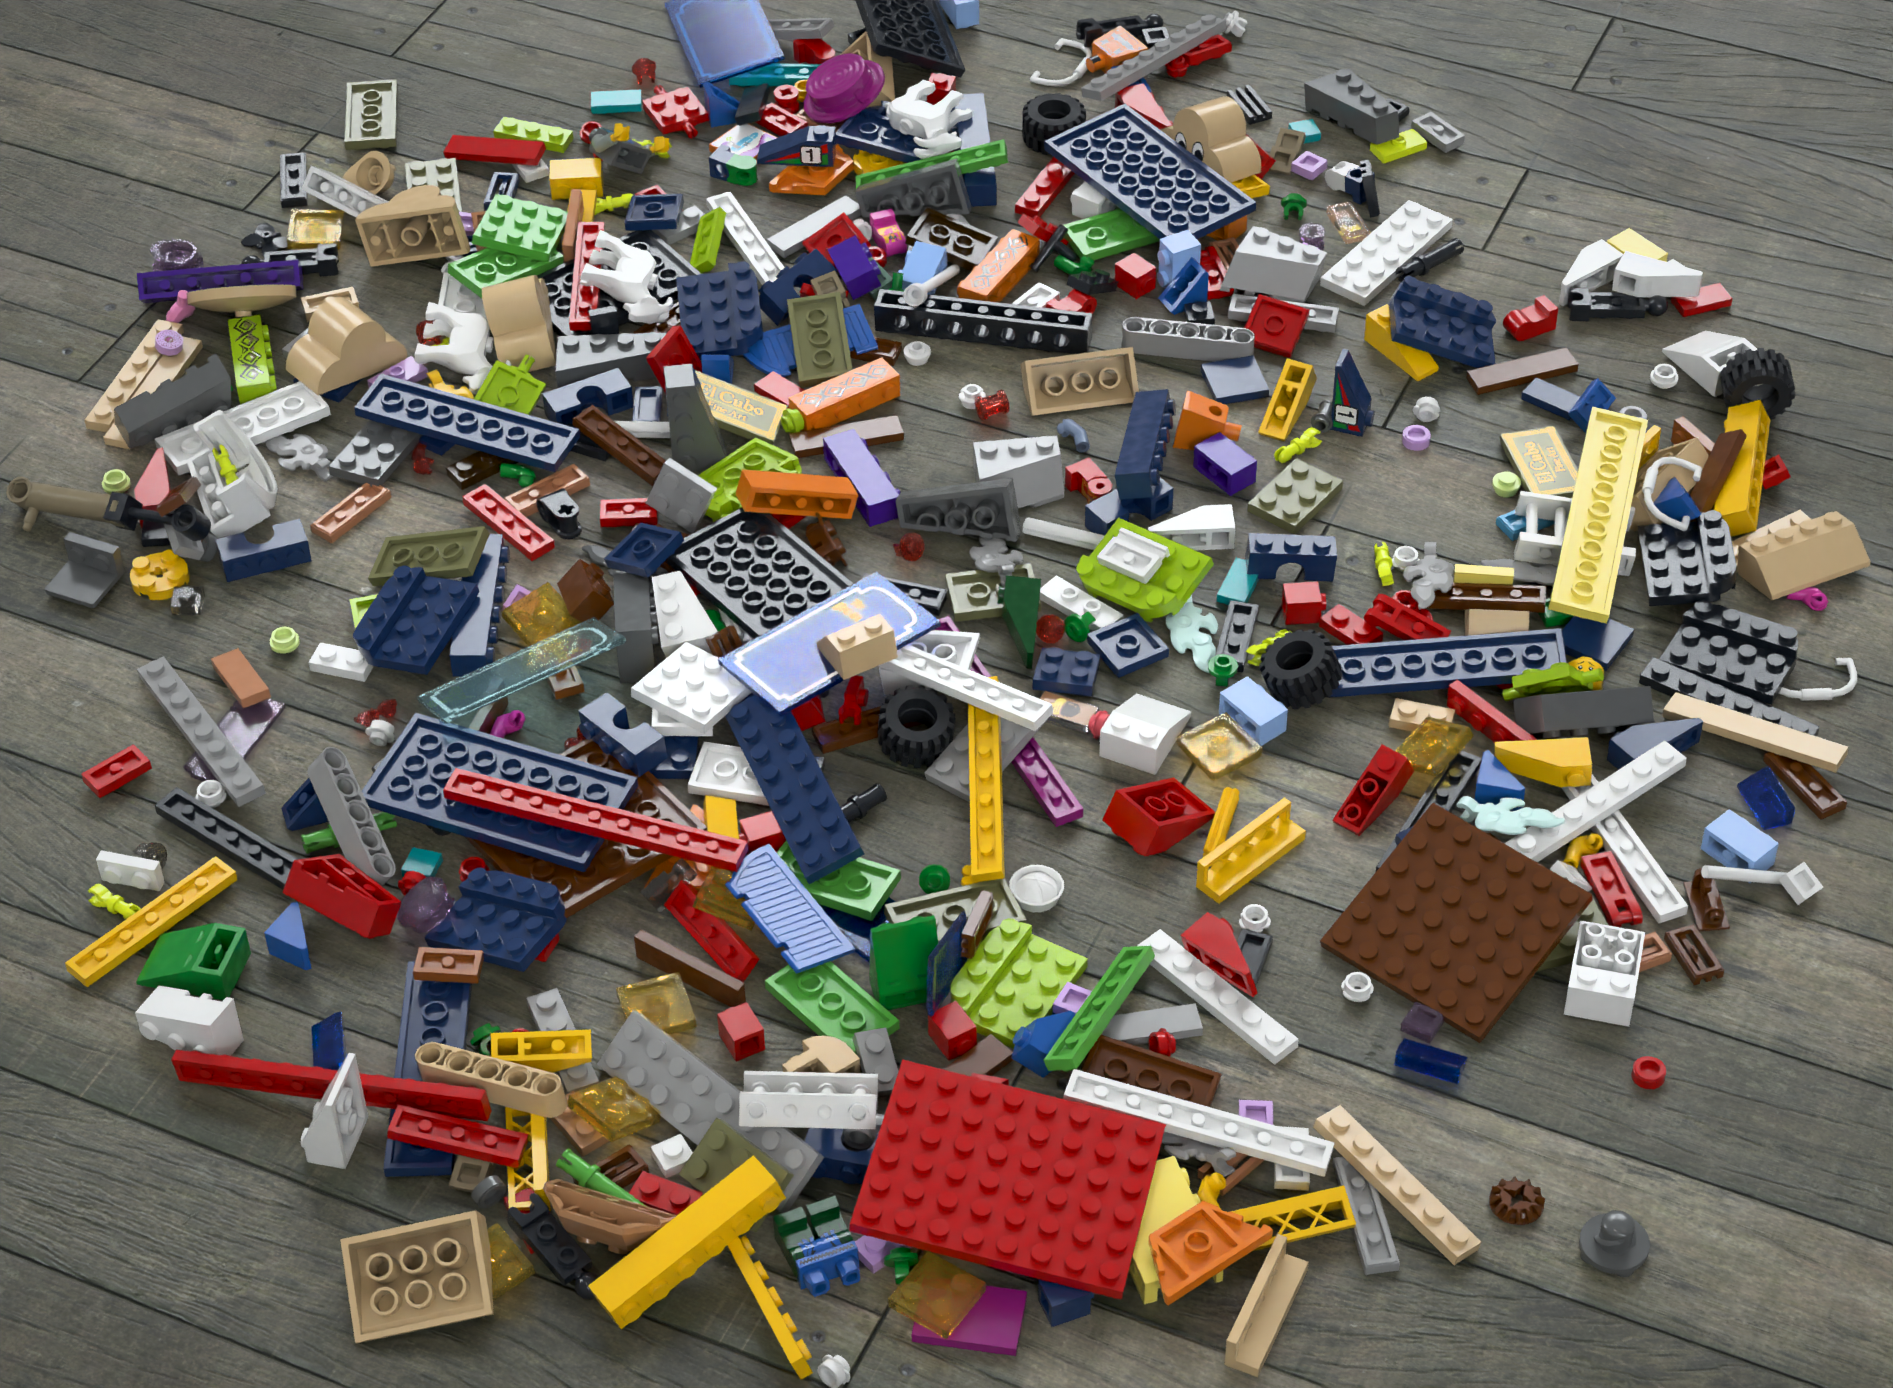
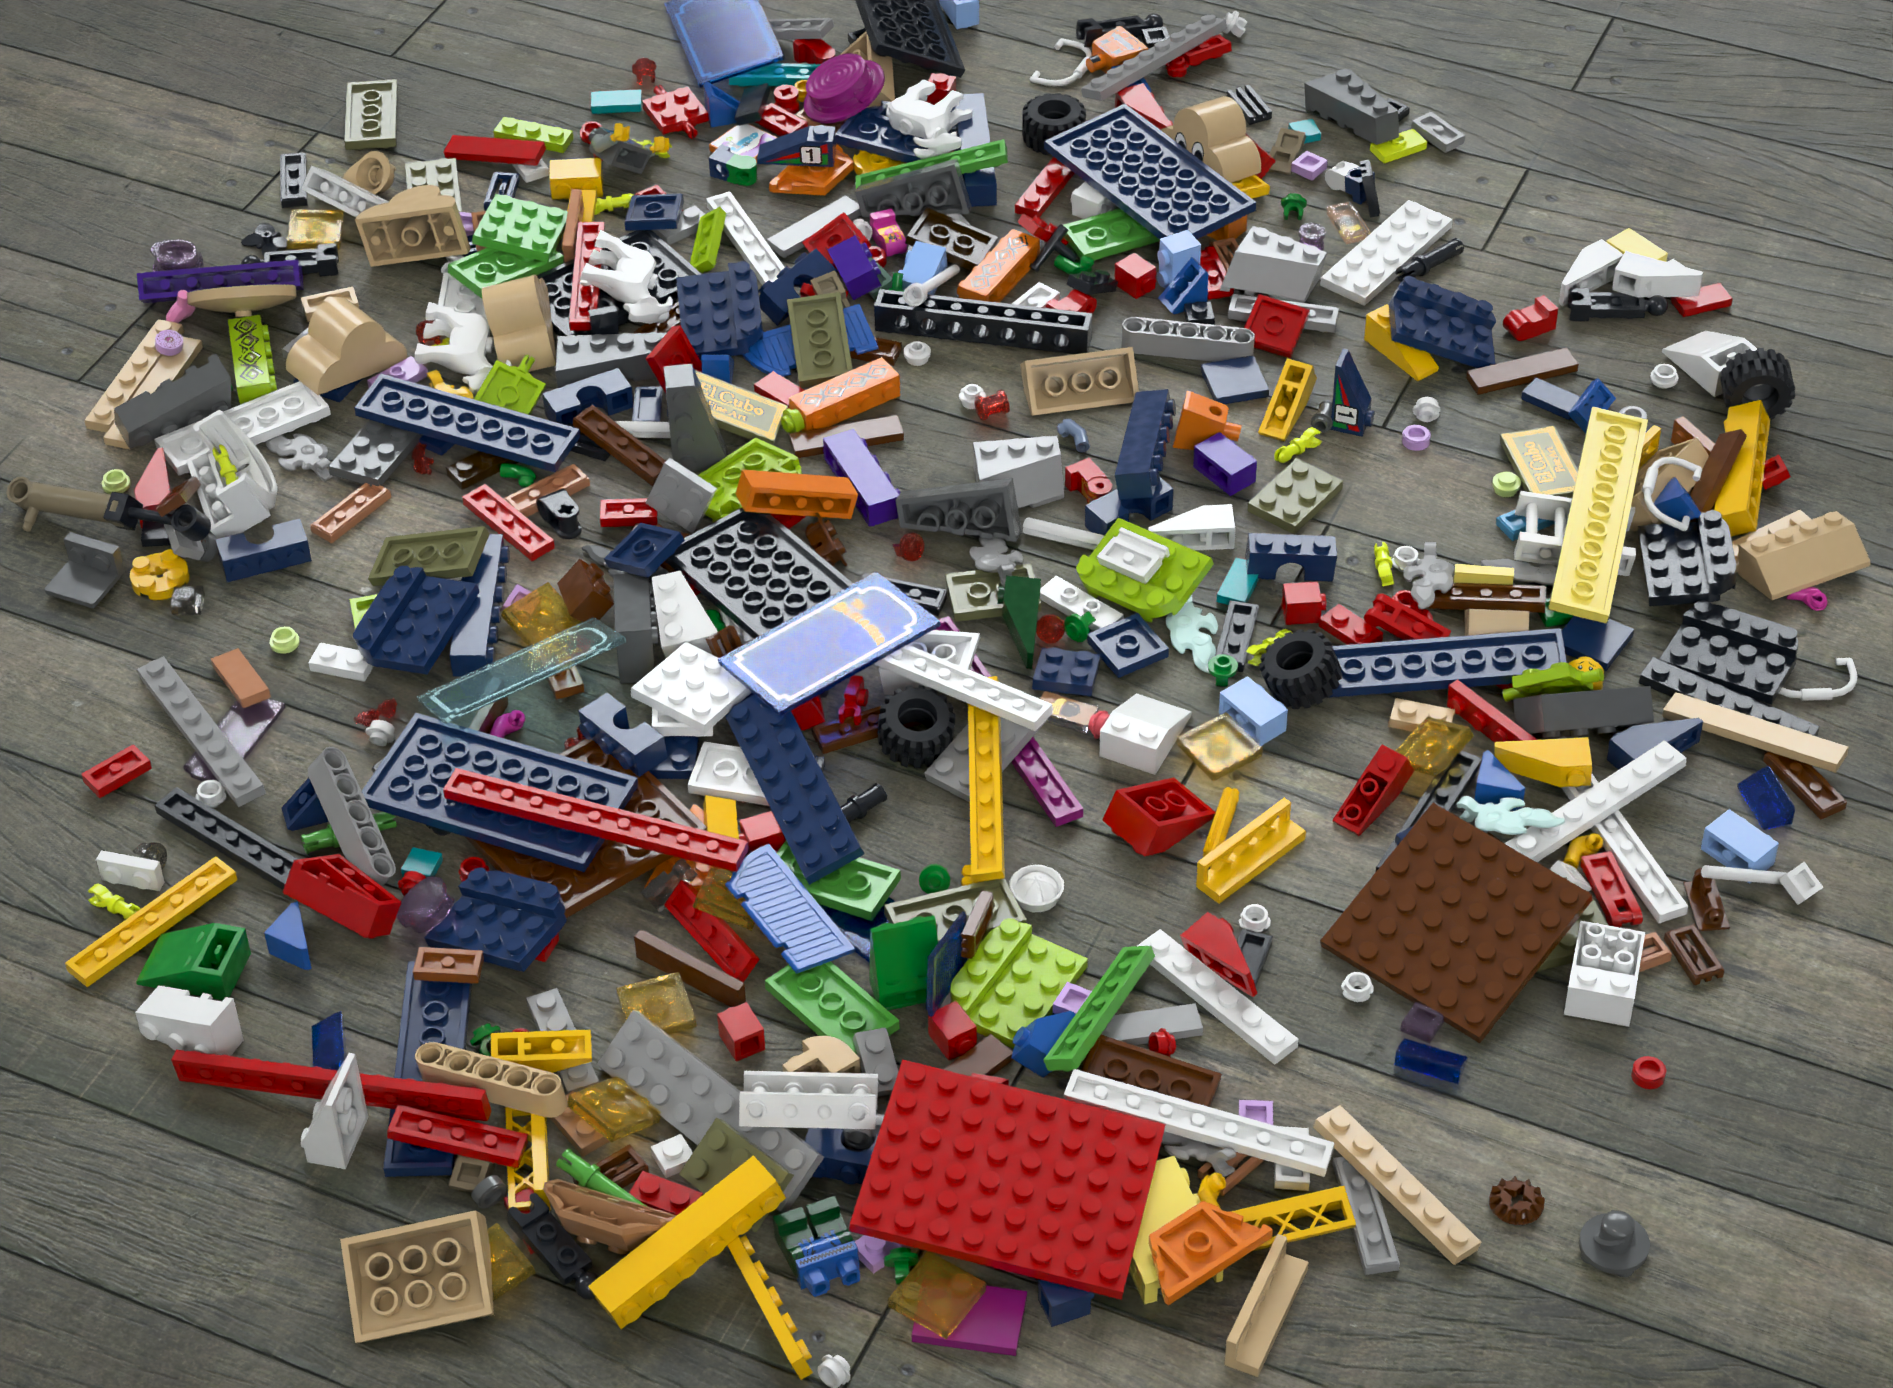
(860, 646): tan slope -> none

